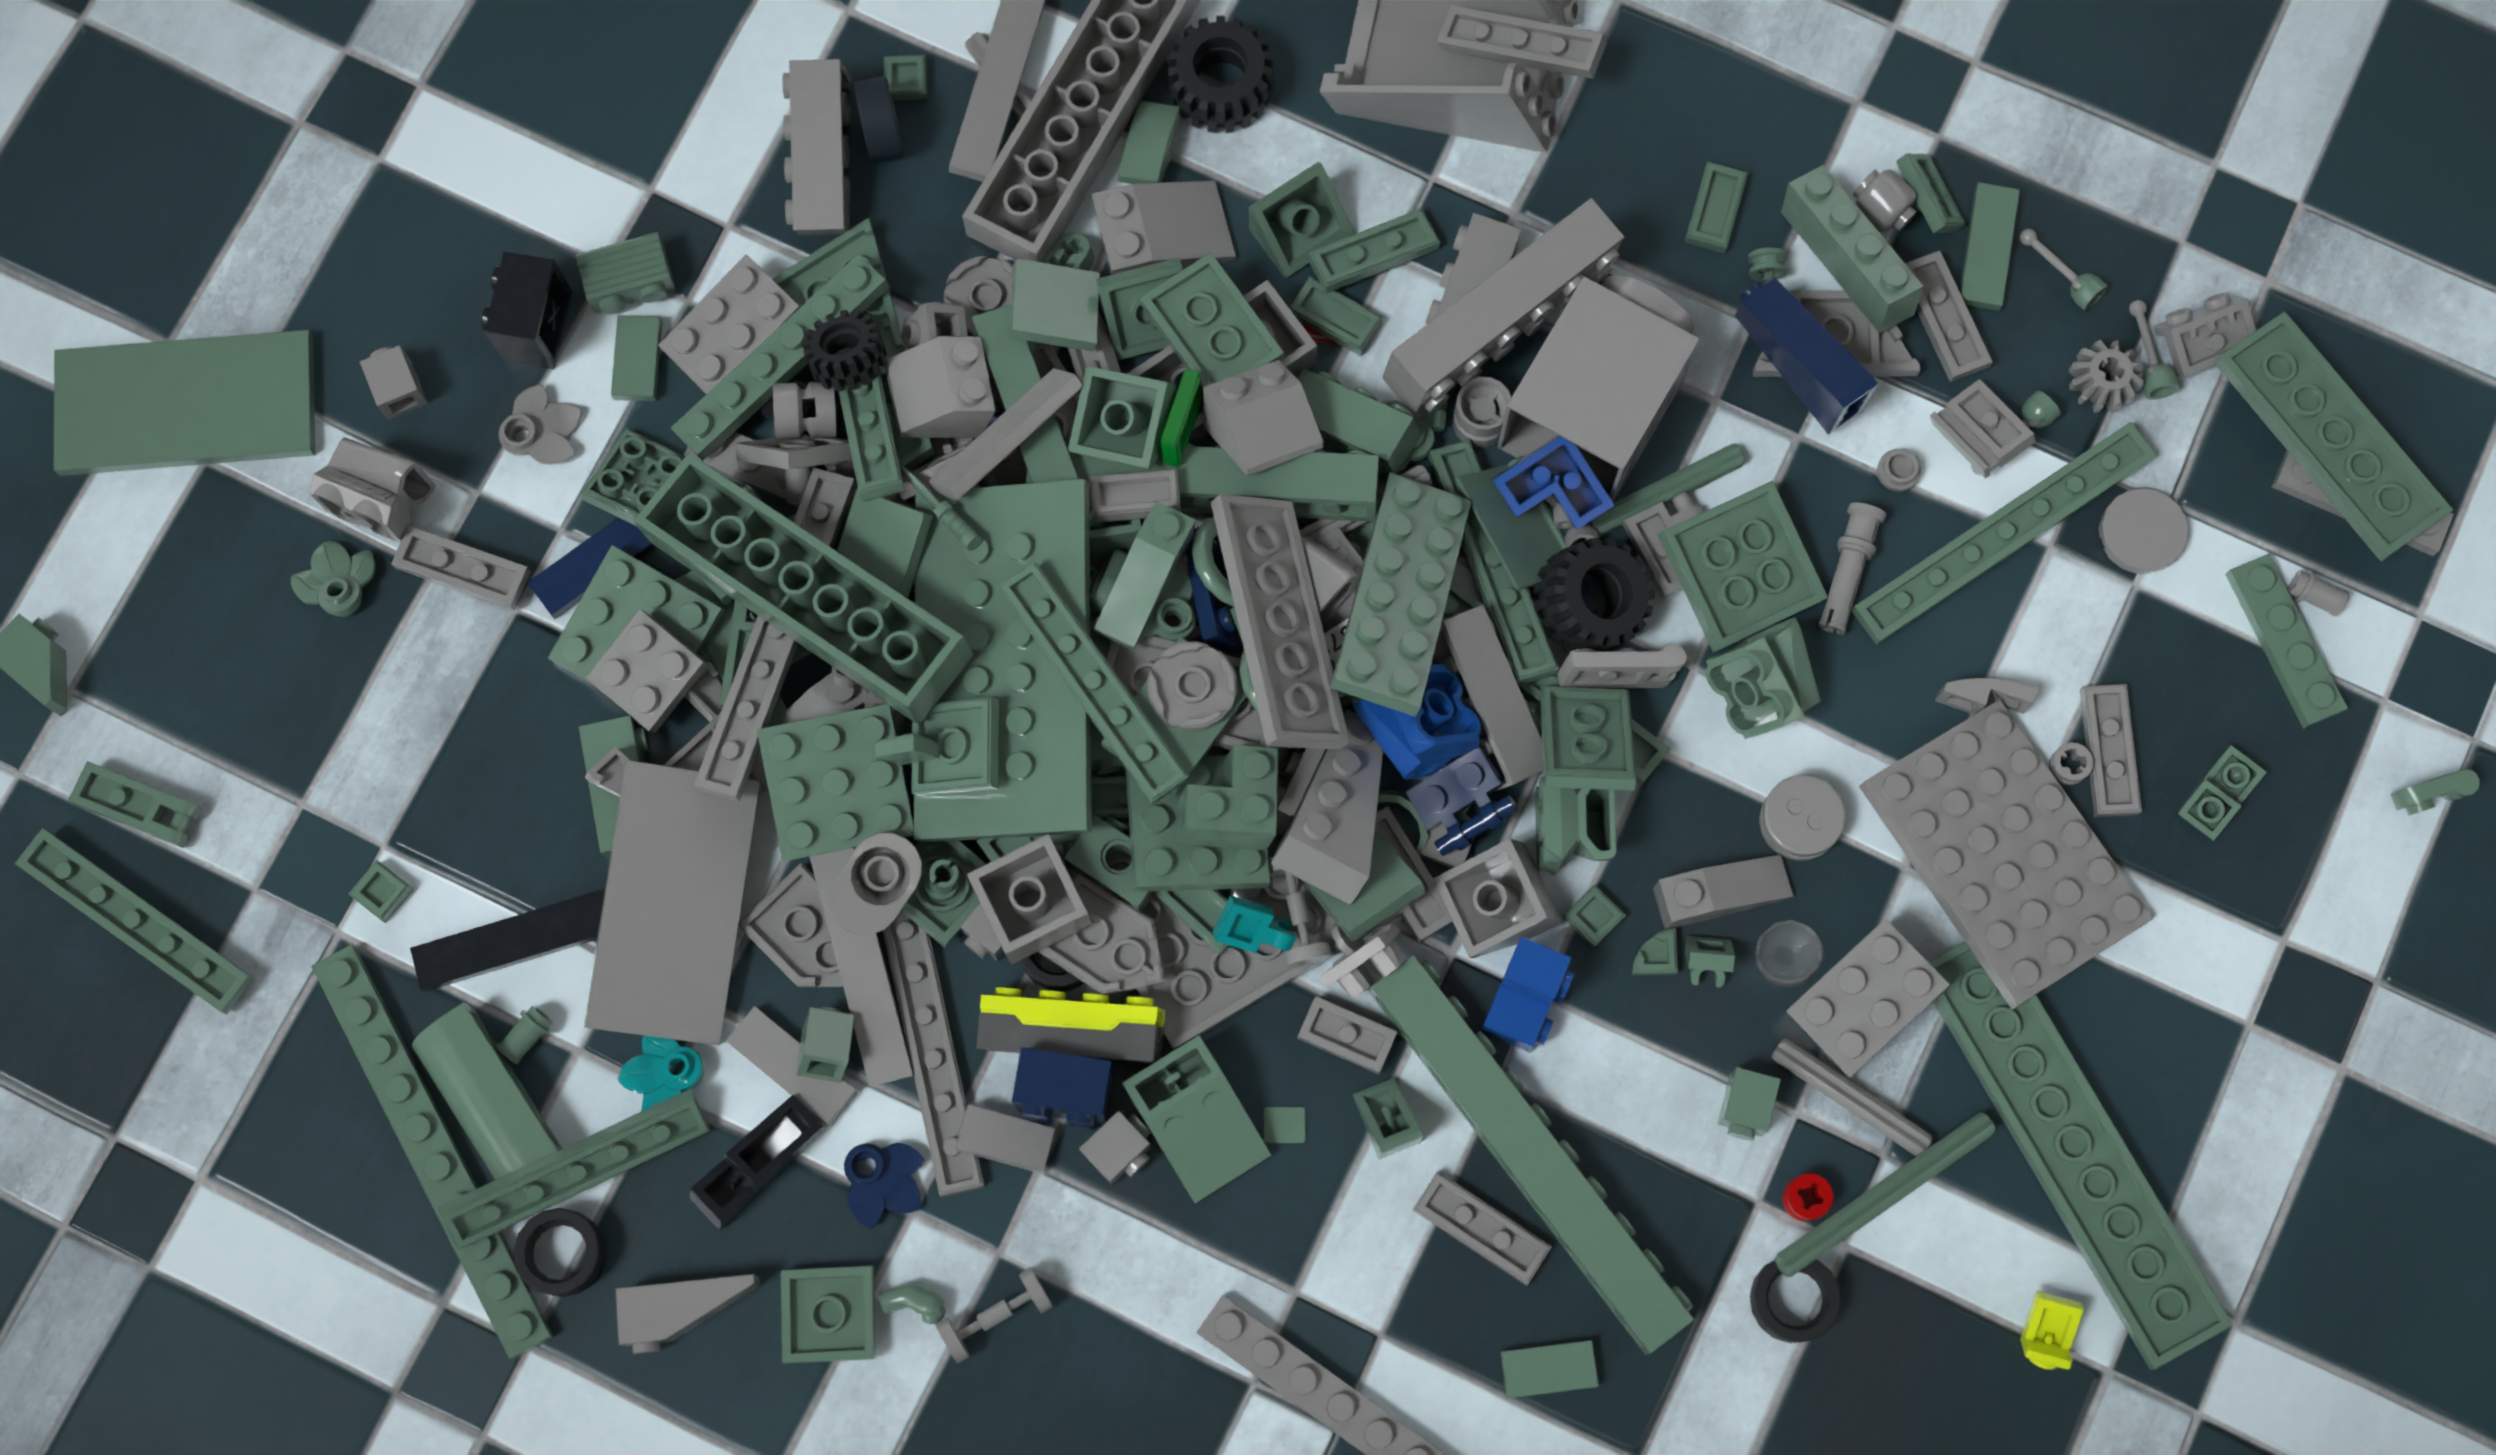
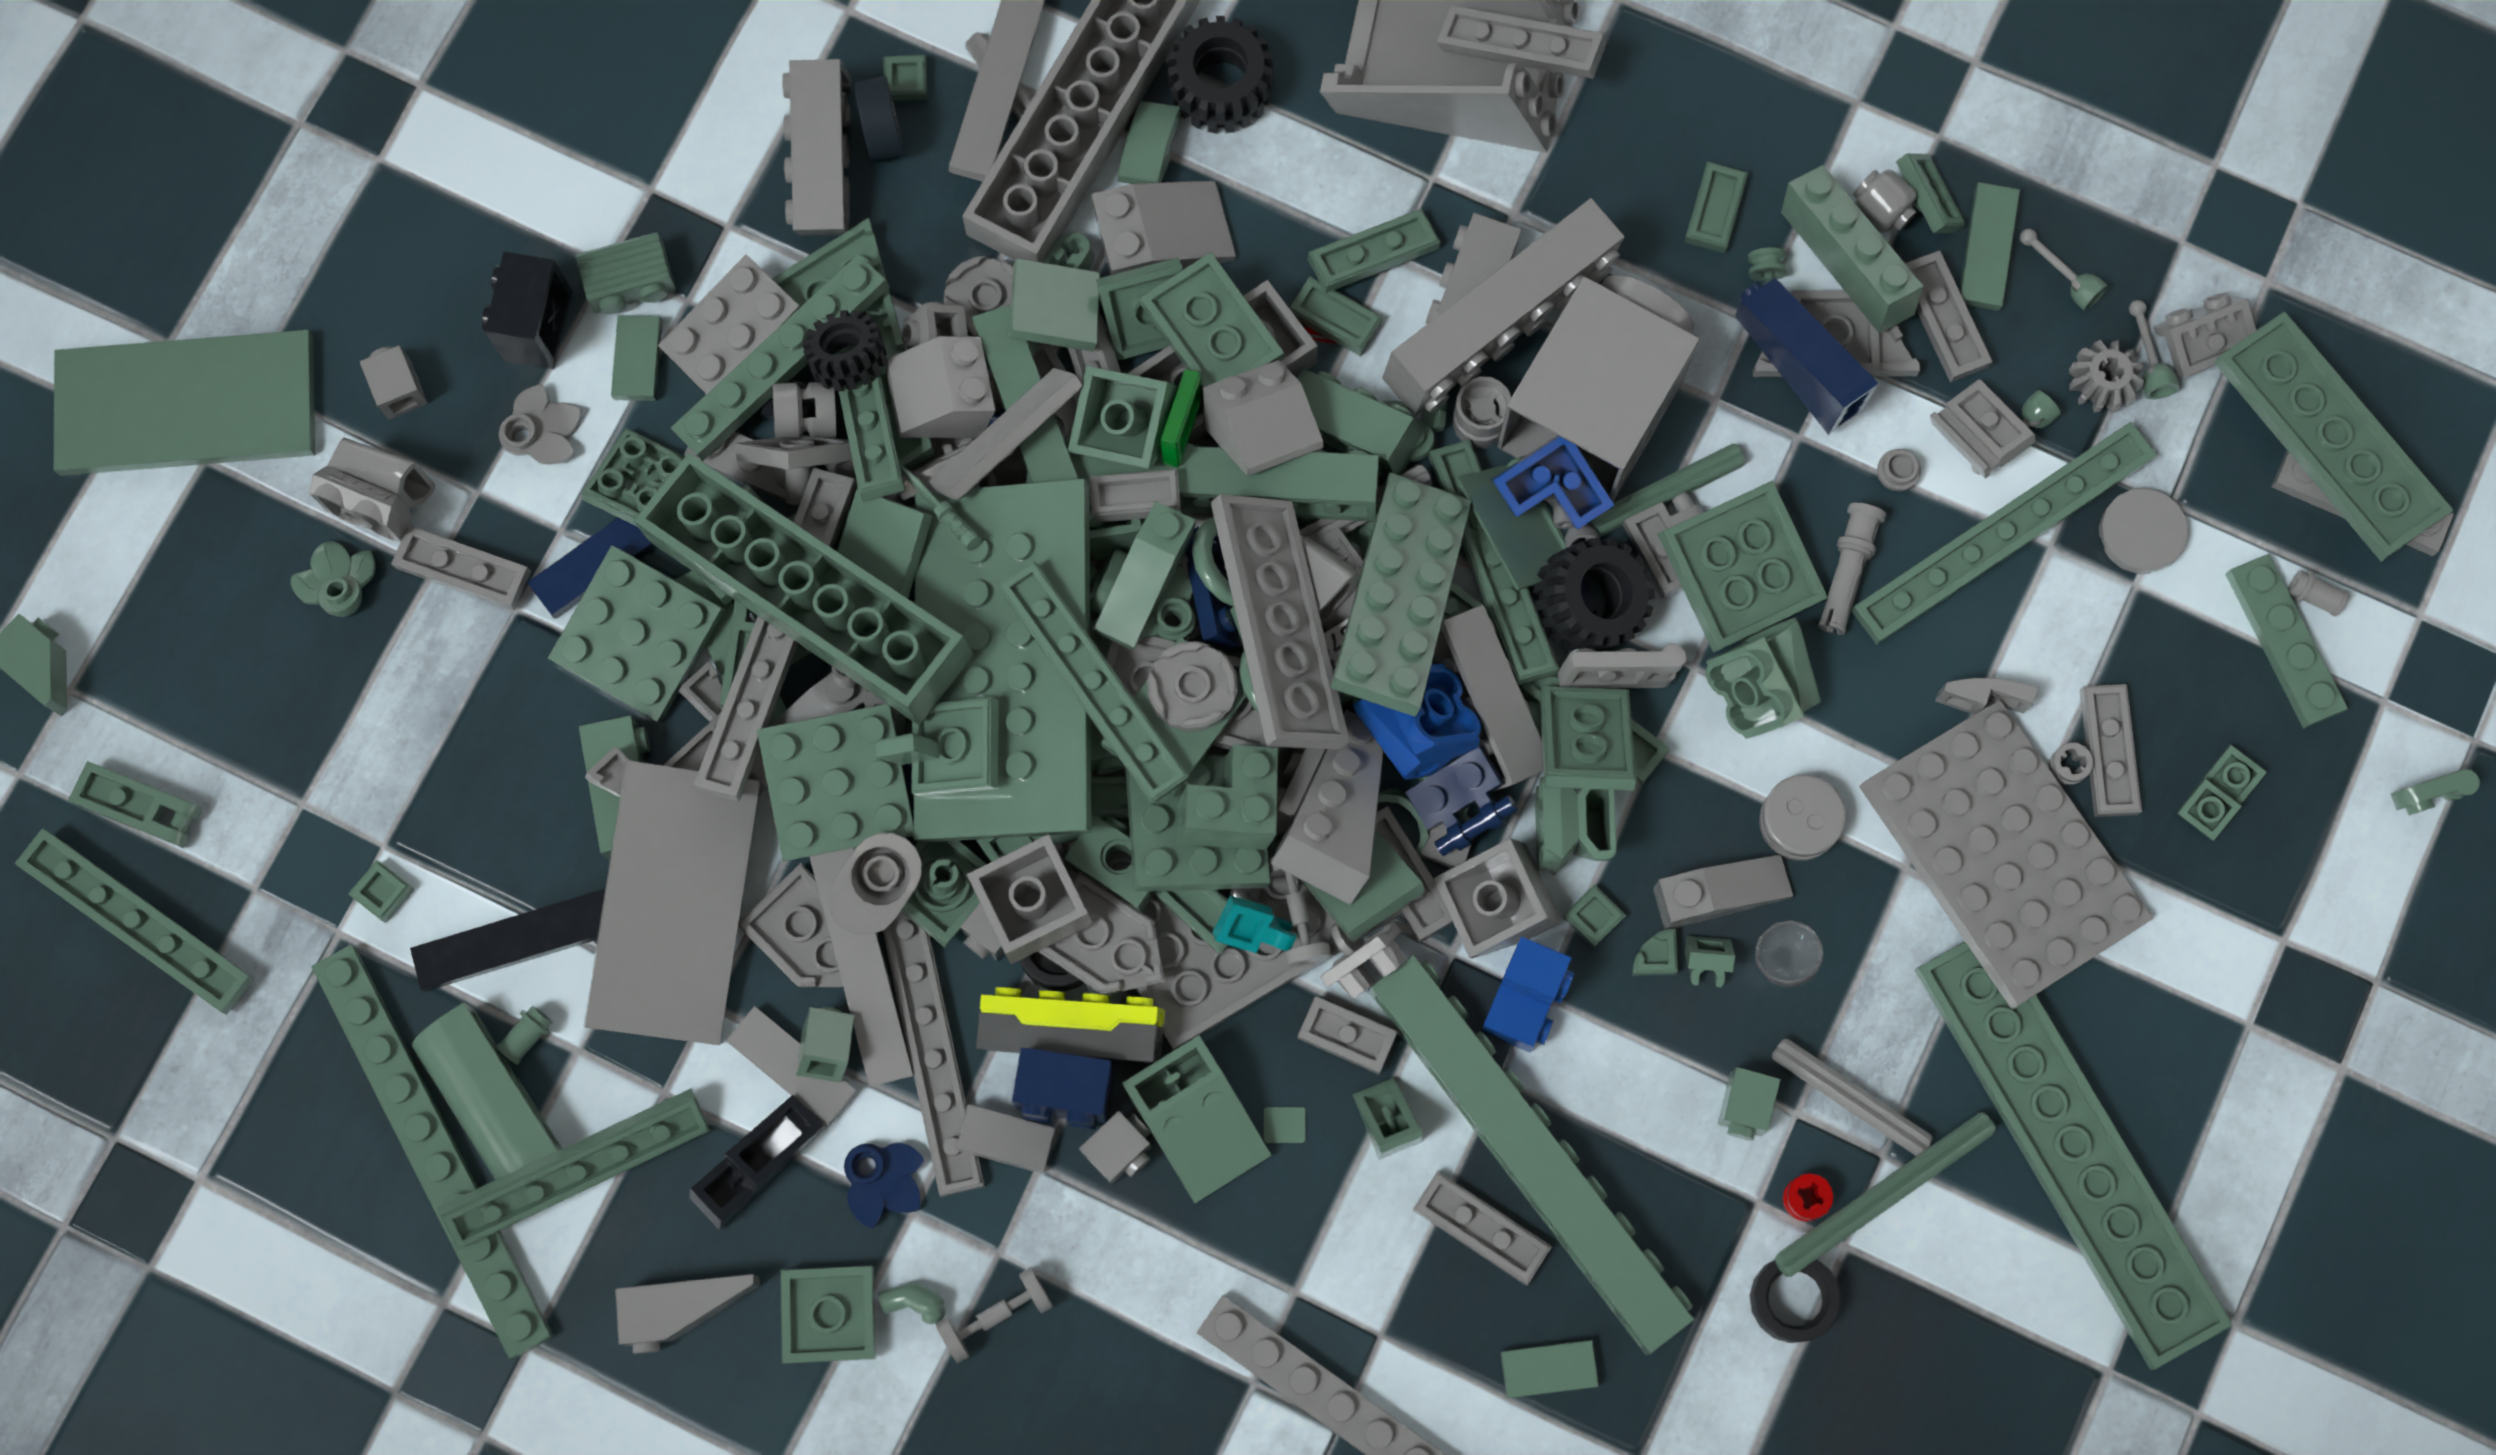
(526, 1244): black tyre -> none
(647, 671): light grey plate -> none
(655, 1070): teal plate -> none
(1299, 219): sand green slope -> none
(1867, 998): light grey brick -> none
(2051, 1330): neon yellow bracket -> none

